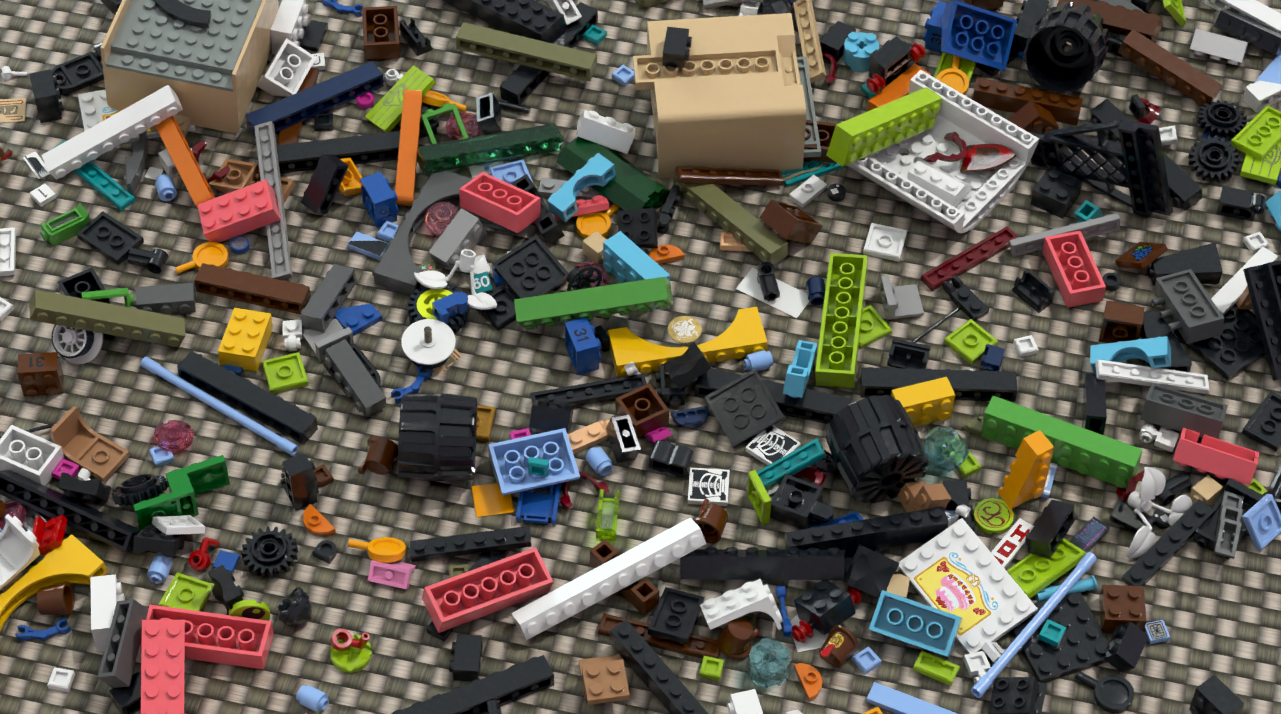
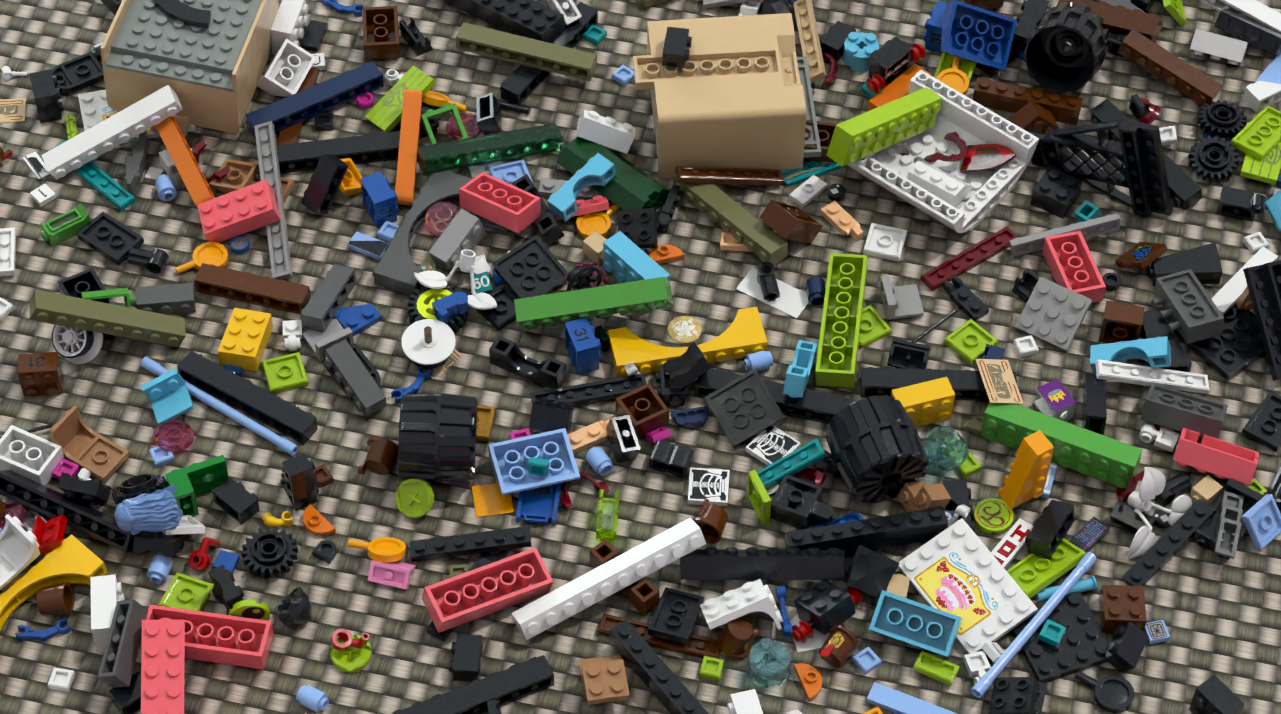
(71, 127): none -> lime axle
(149, 512): none -> medium blue hair
(168, 396): none -> medium azure bracket
(236, 500): none -> black brick
(271, 521): none -> yellow arm
(414, 497): none -> lime tile
(509, 357): none -> black arch
(842, 220): none -> light nougat hinge
(999, 381): none -> tan sticker
(1053, 314): none -> light grey plate
(1055, 401): none -> piece

